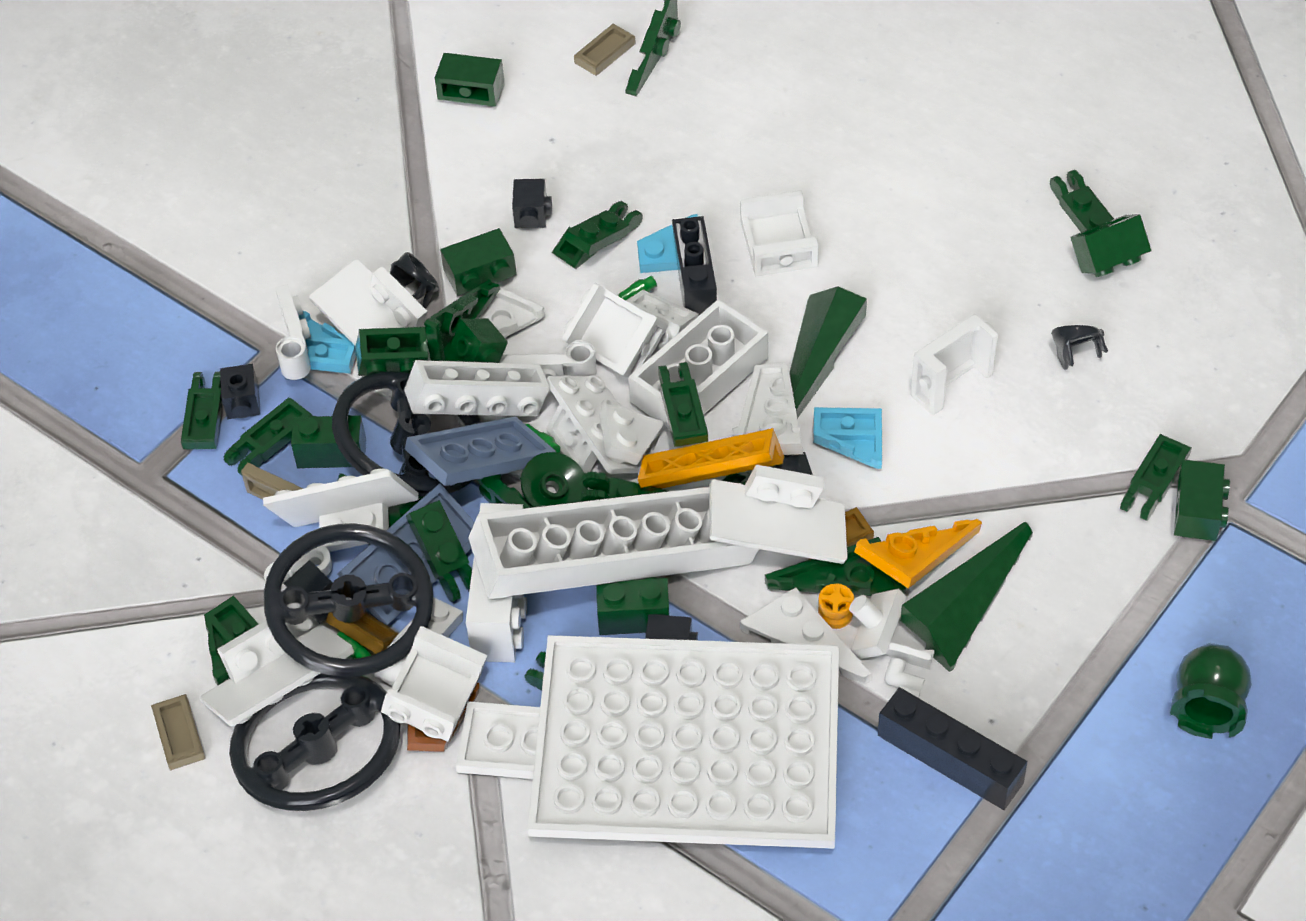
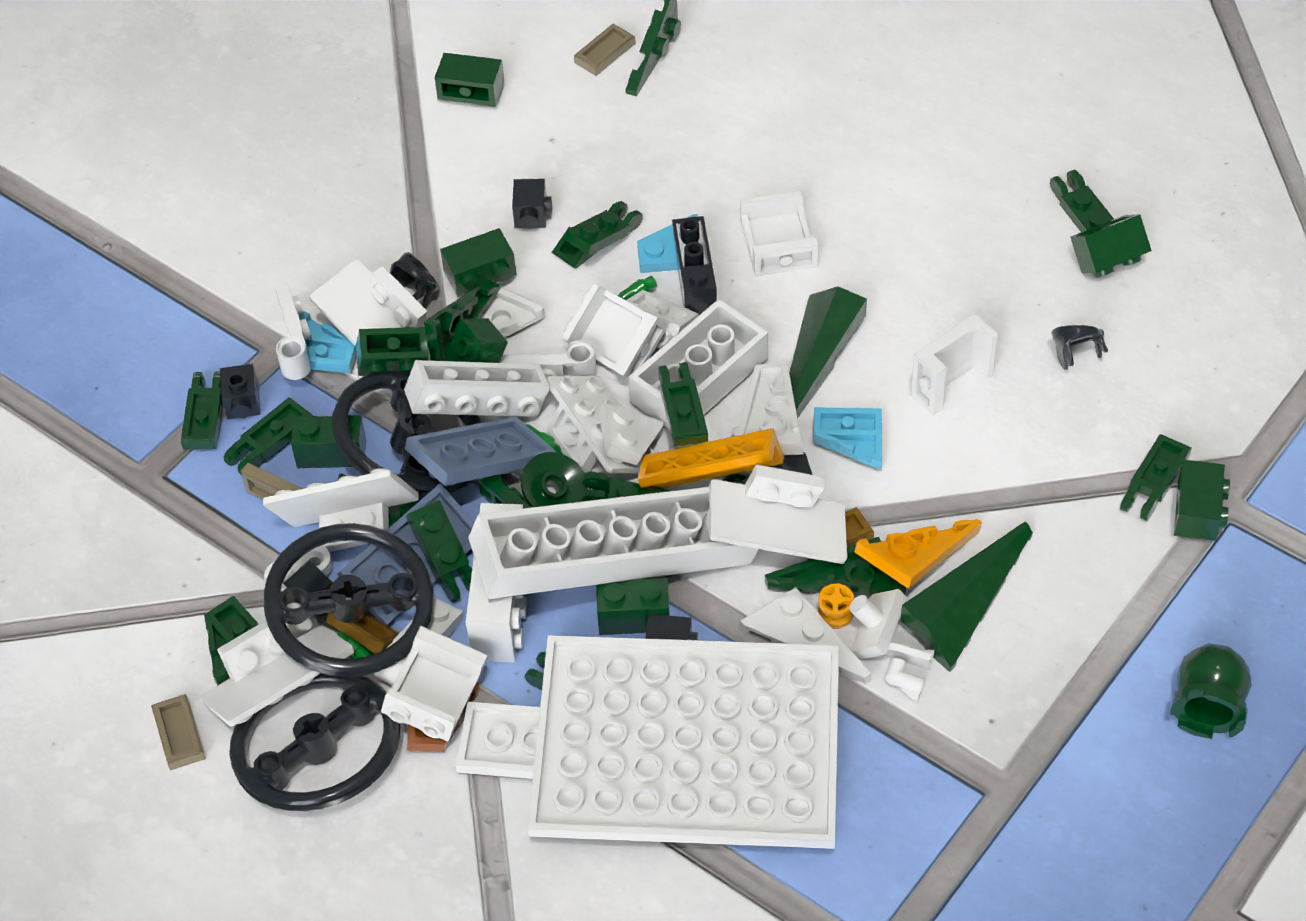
(952, 748): black brick -> none

